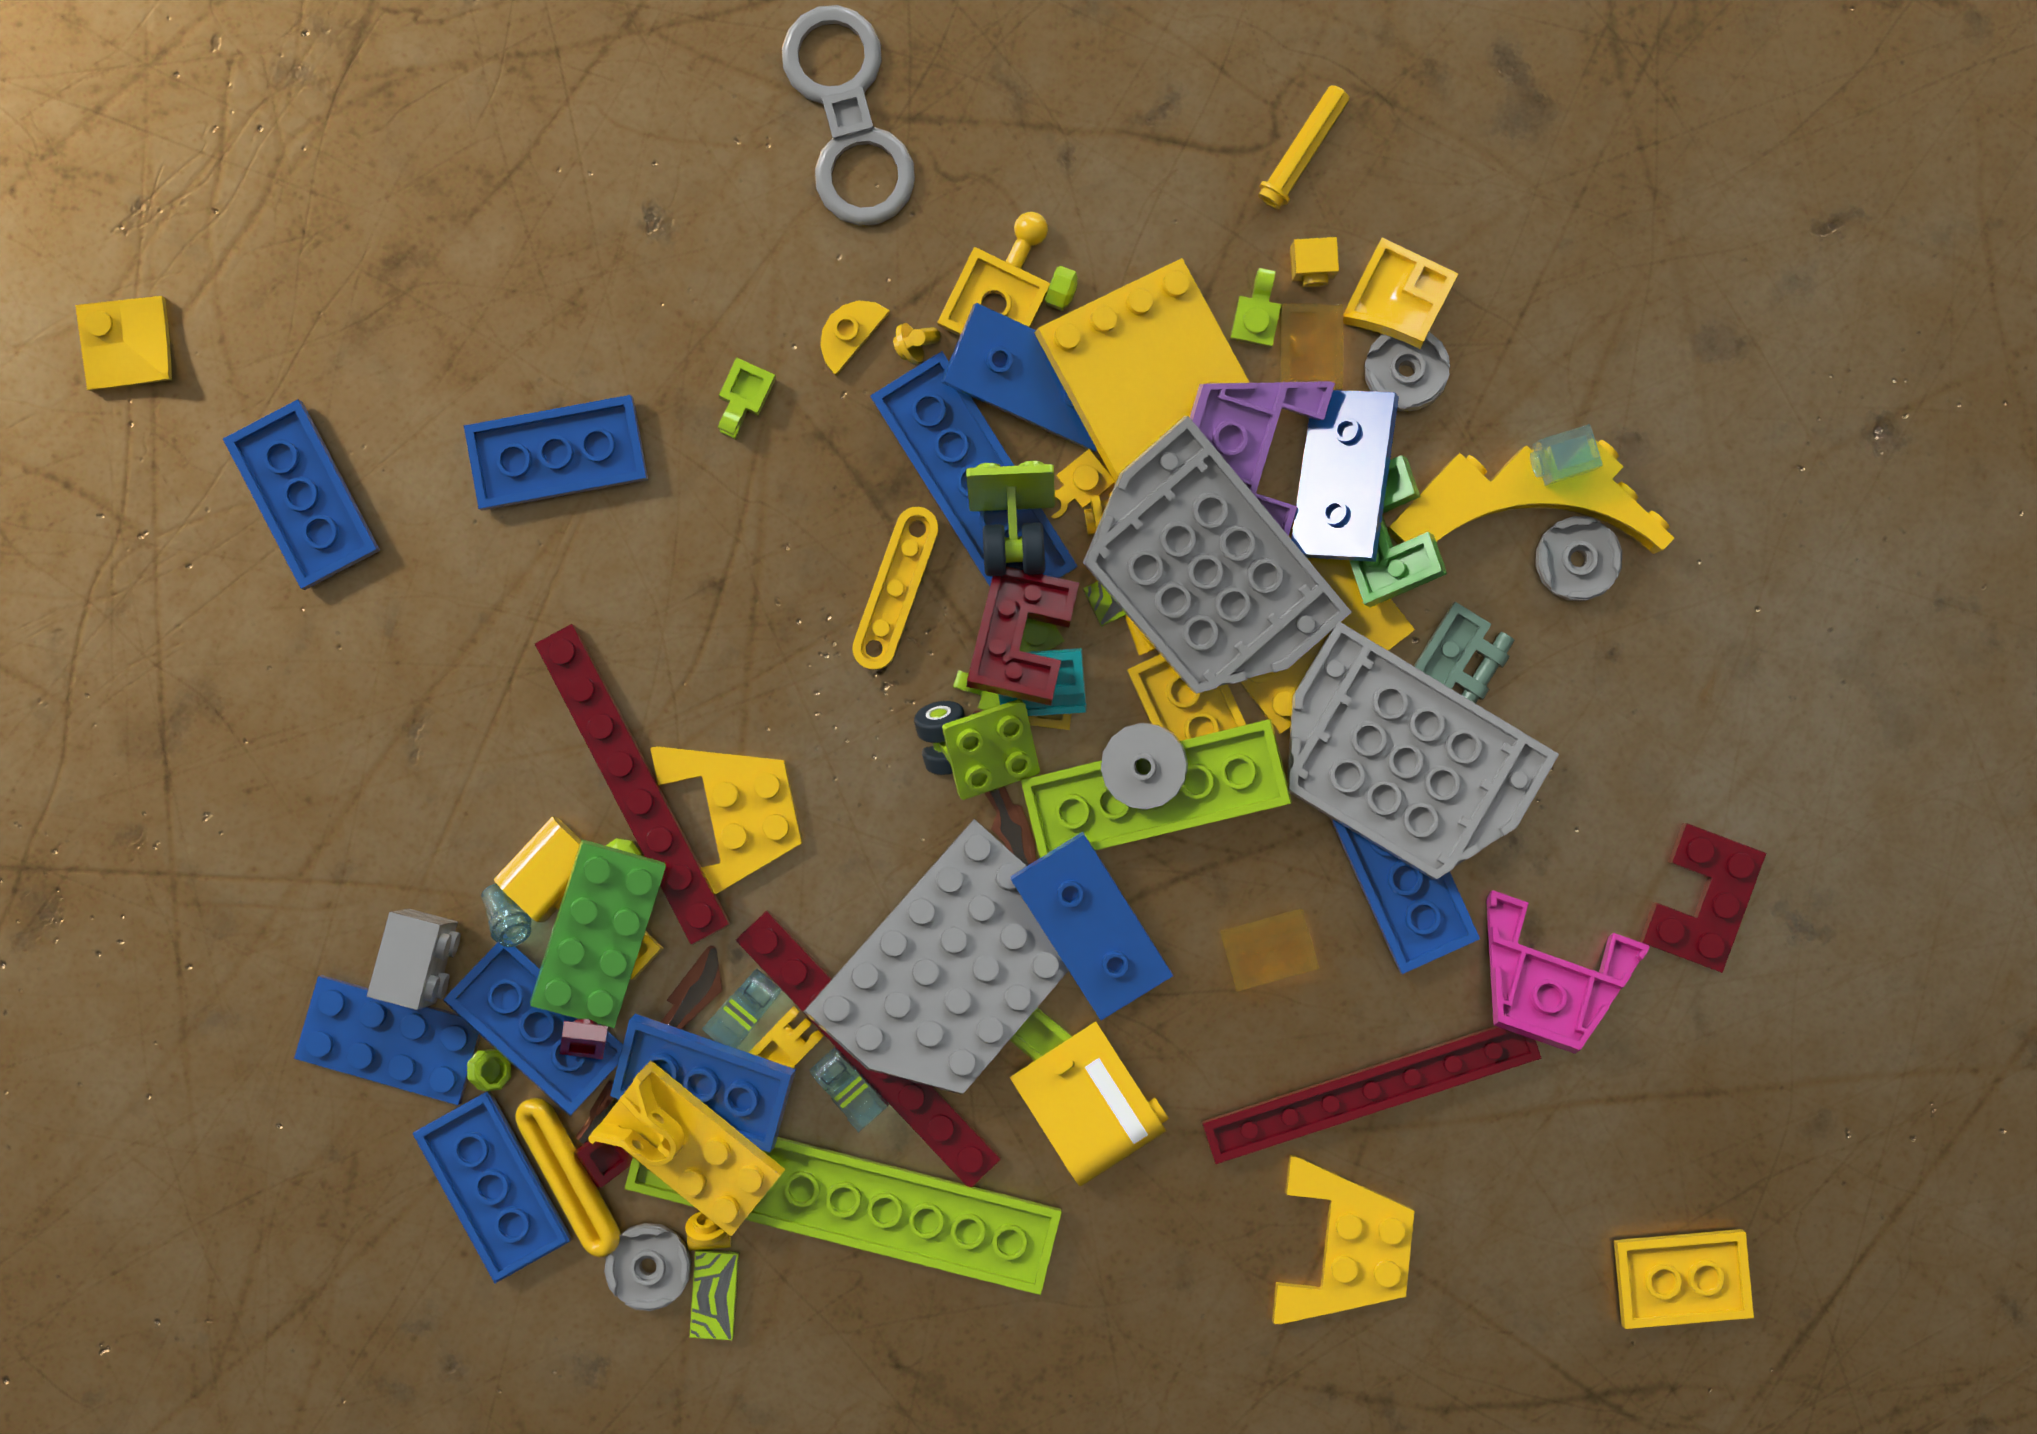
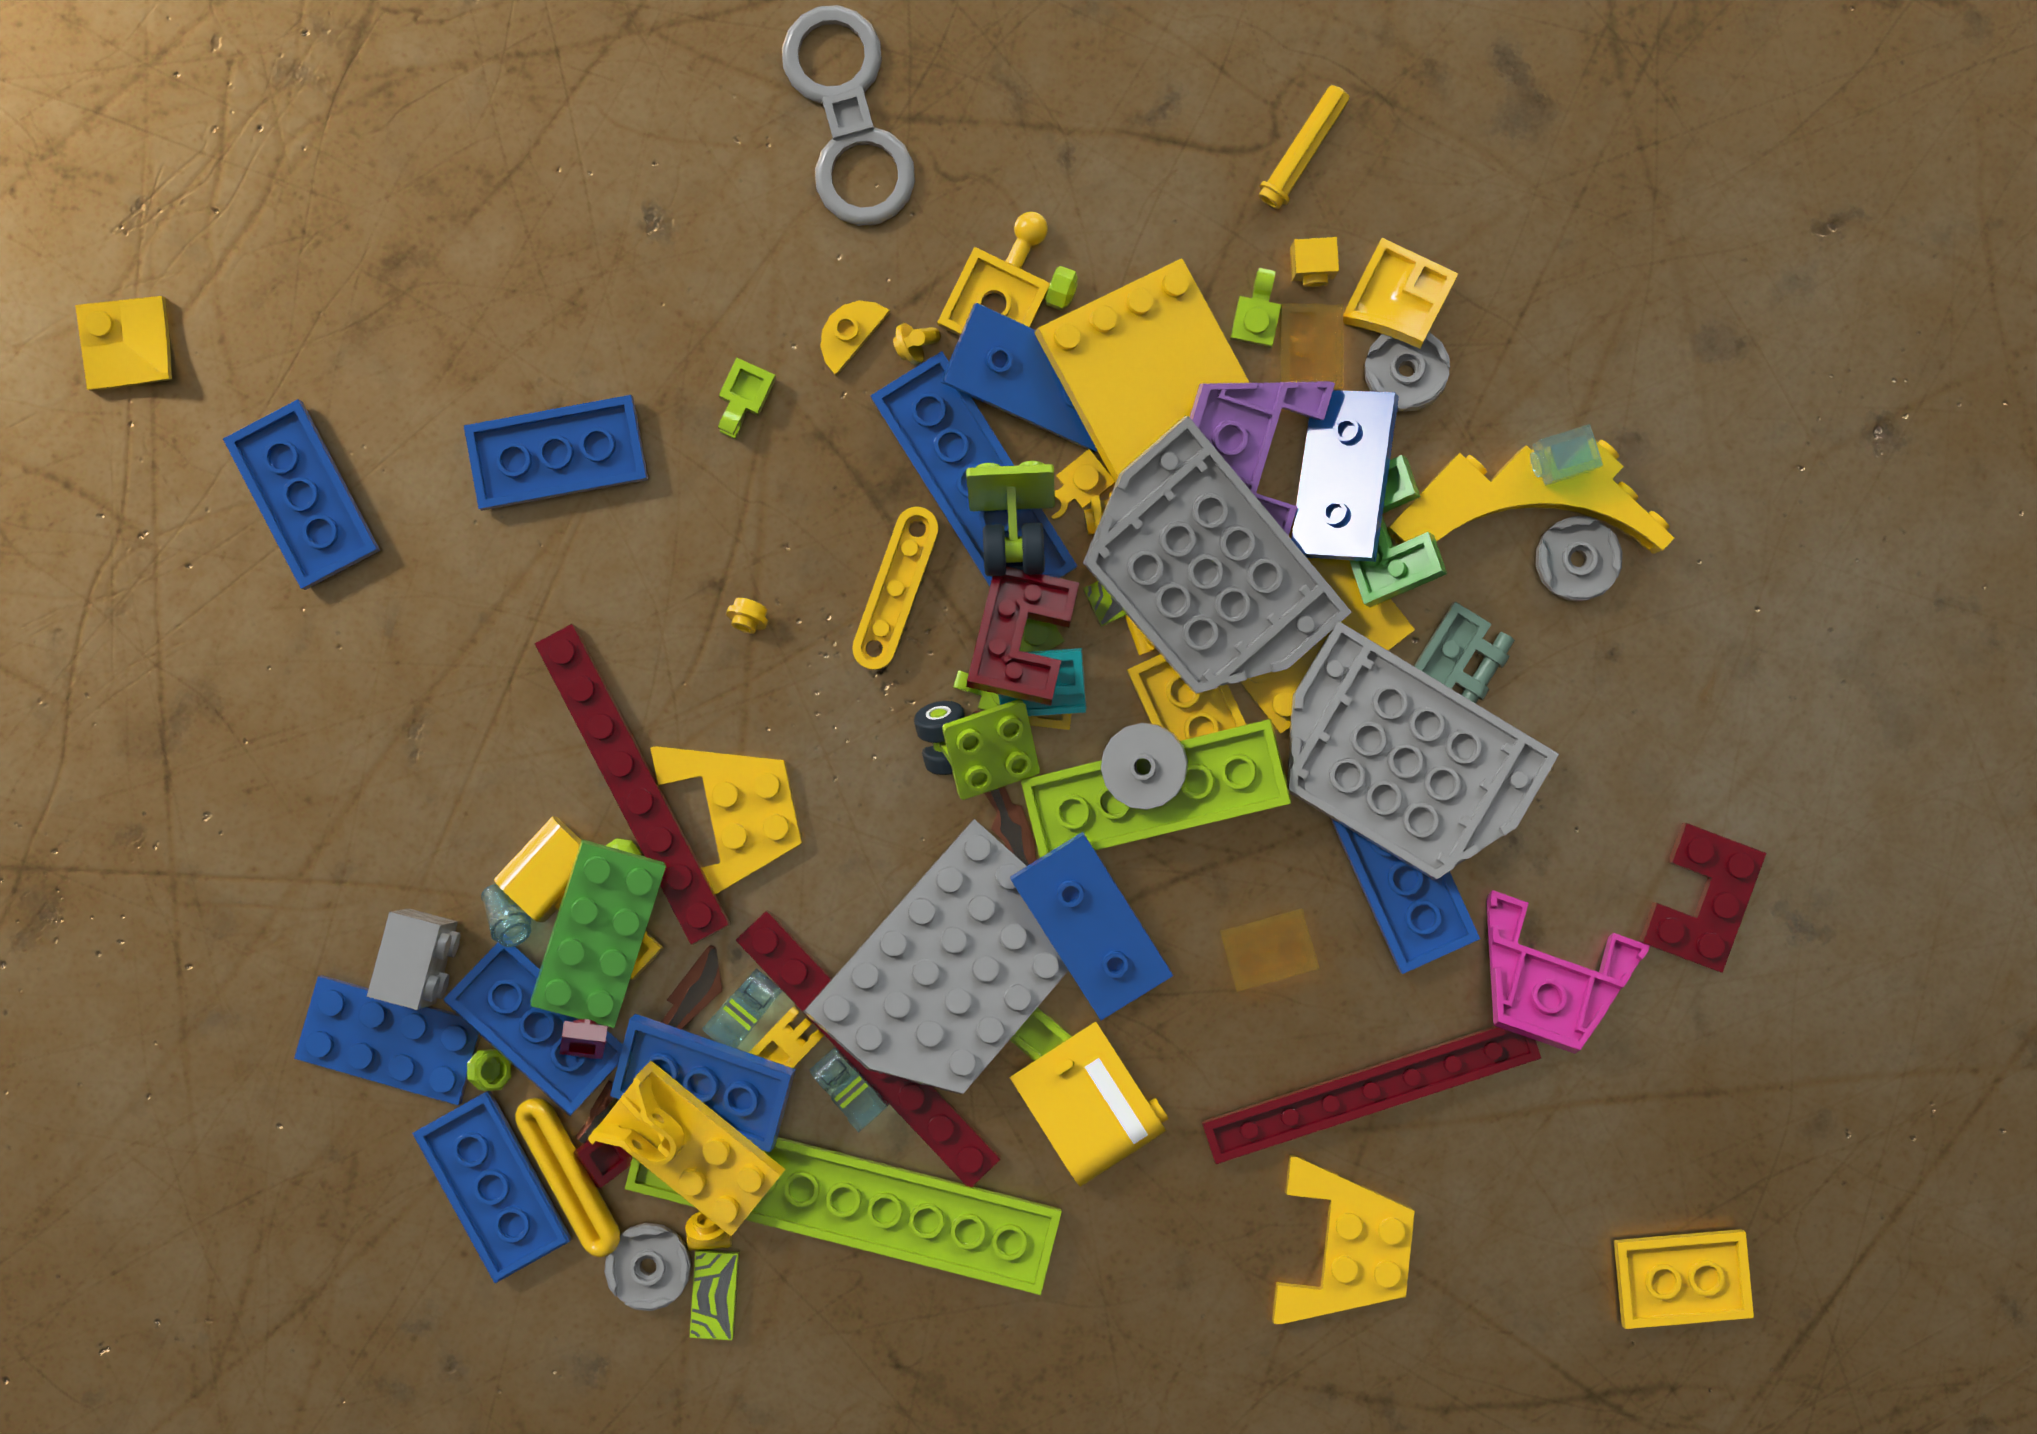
(747, 615): none -> yellow plate

